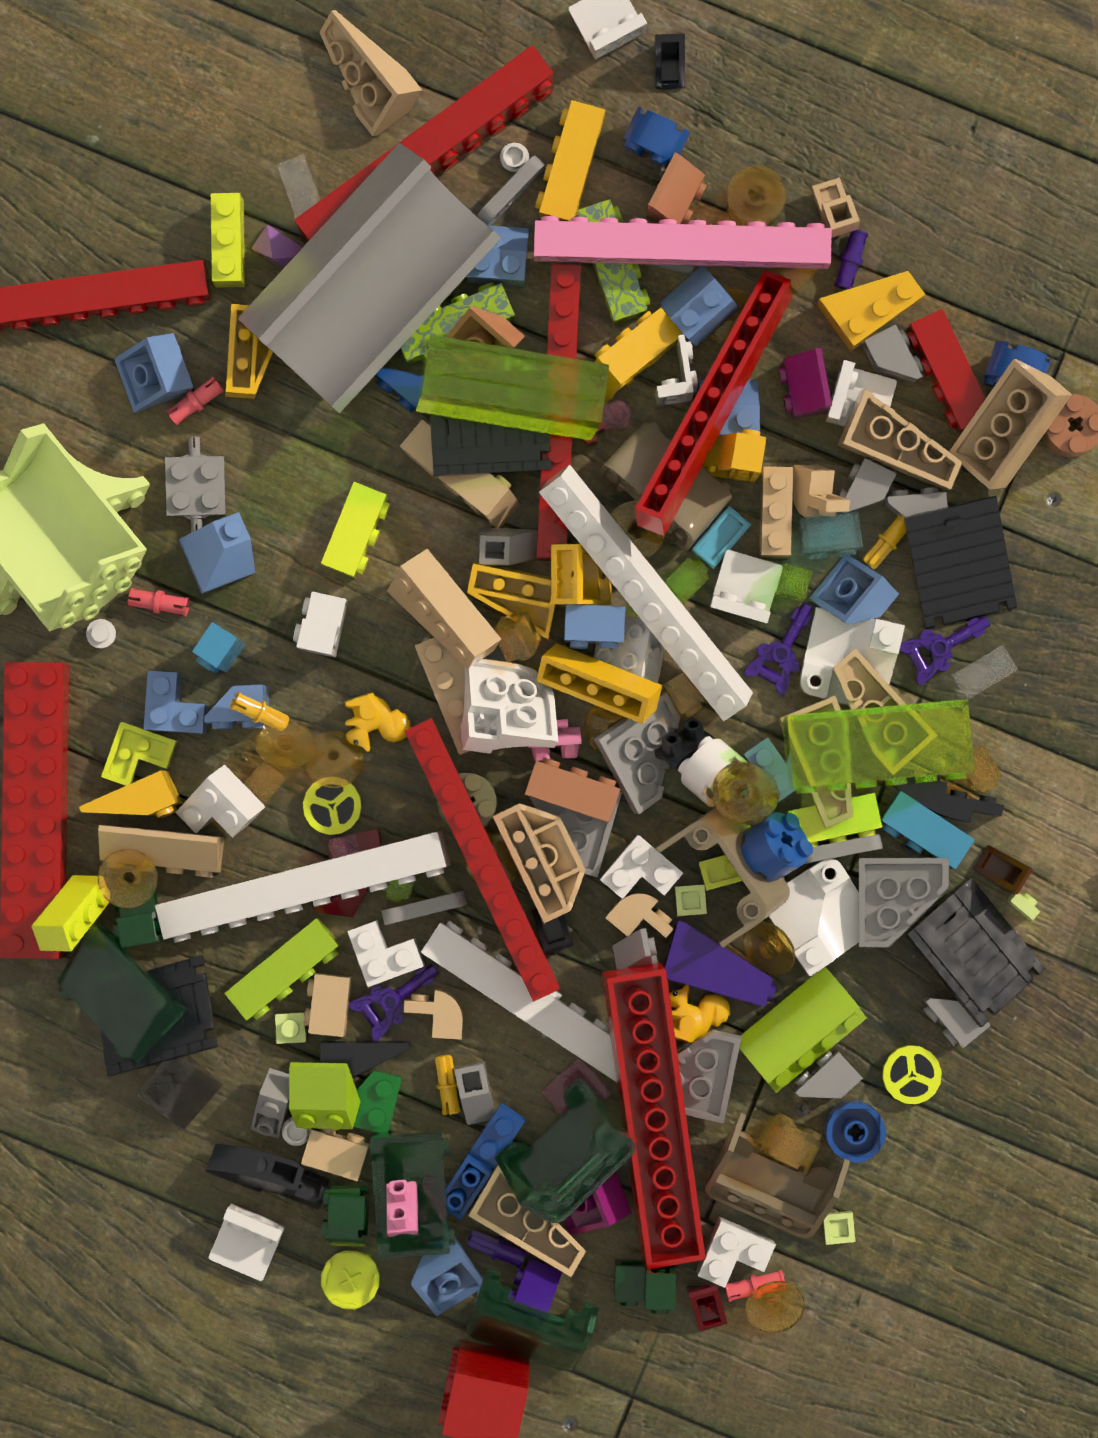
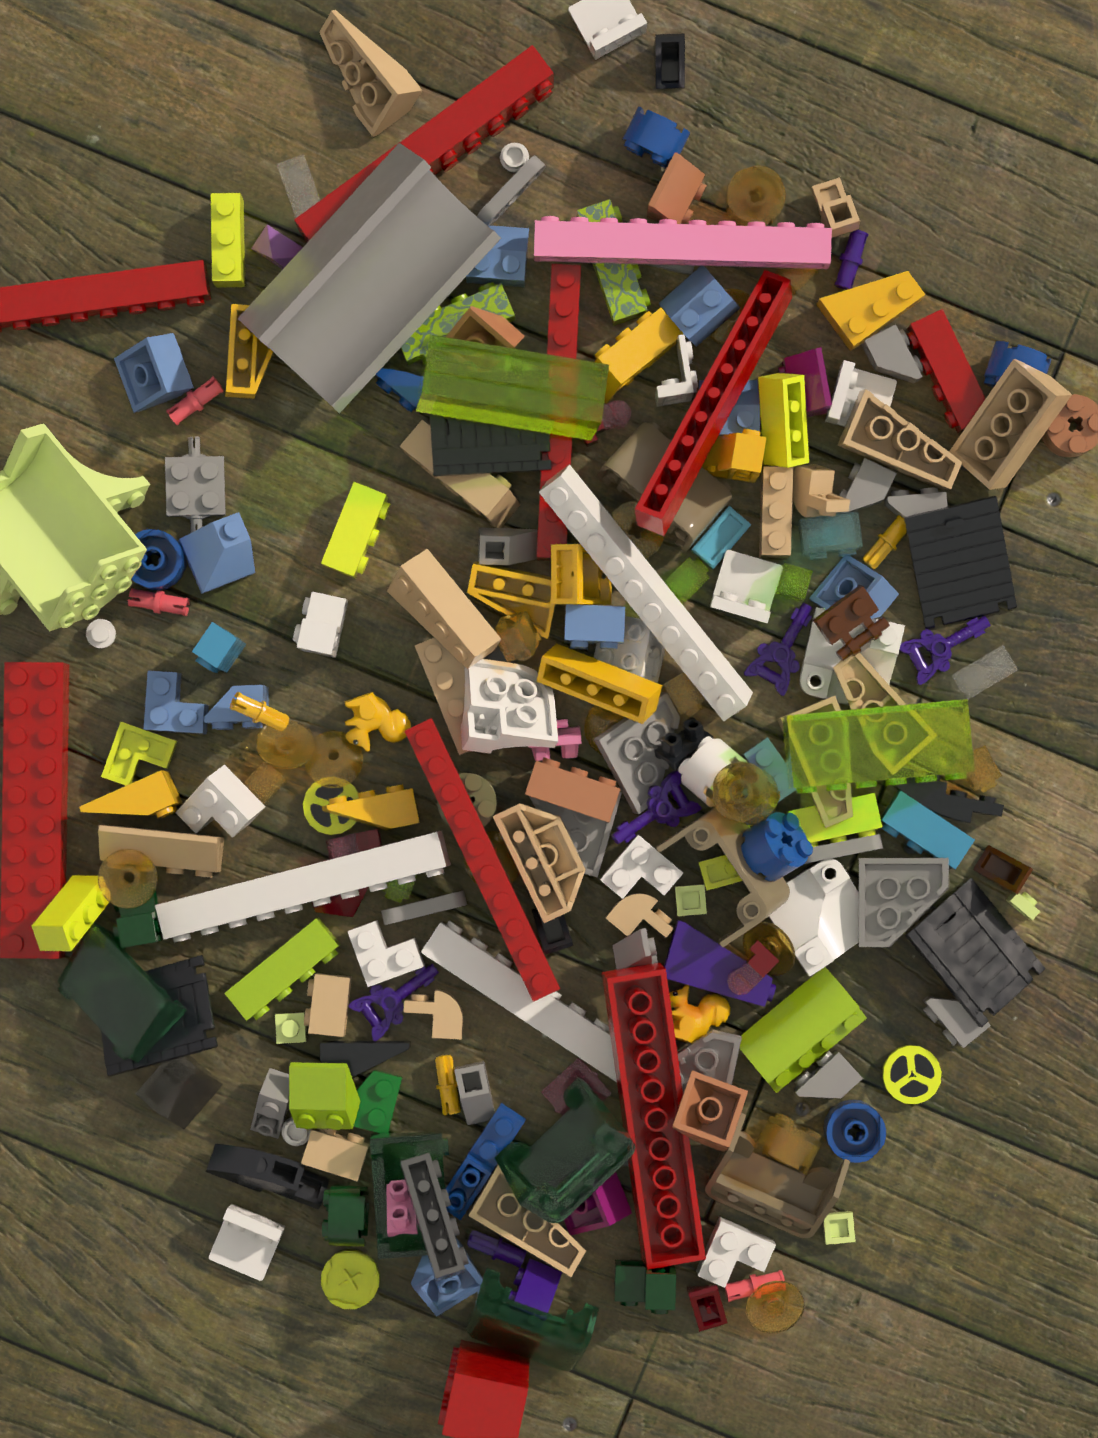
(171, 563): none -> blue brick
(383, 811): none -> yellow slope
(432, 1216): none -> dark grey brick
(572, 161): yellow brick -> none
(659, 808): none -> dark purple piece
(709, 1111): none -> nougat slope
(752, 971): none -> leg
(783, 419): none -> neon yellow brick
(845, 616): none -> reddish brown plate

